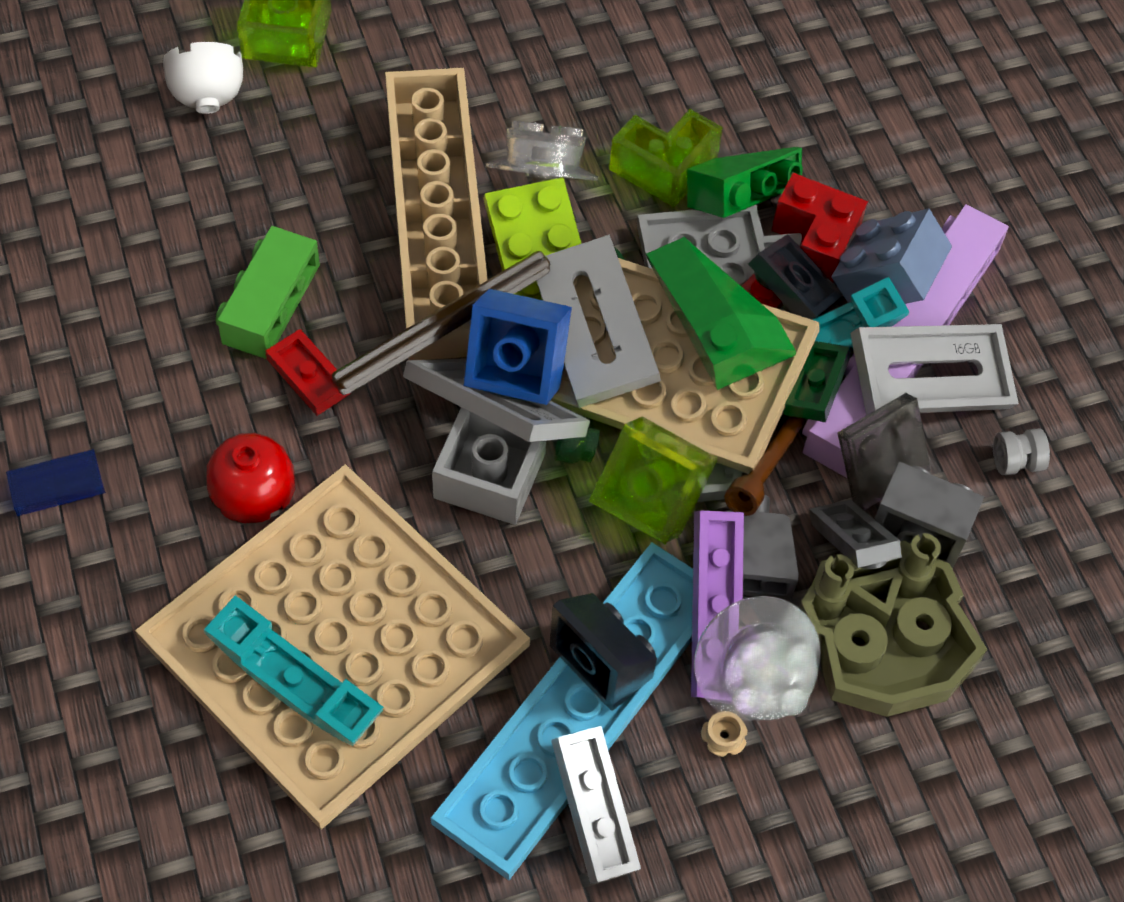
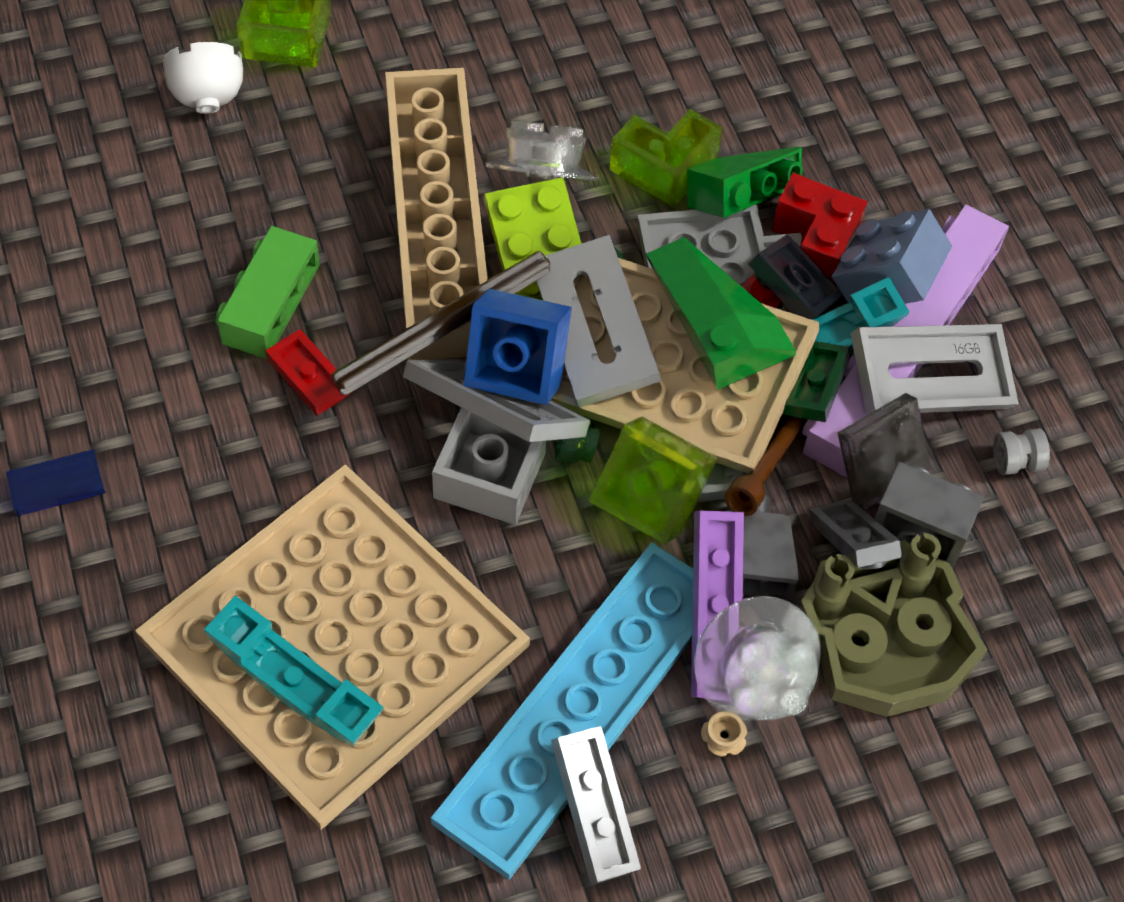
(250, 478): red cylinder -> none
(601, 648): black slope -> none

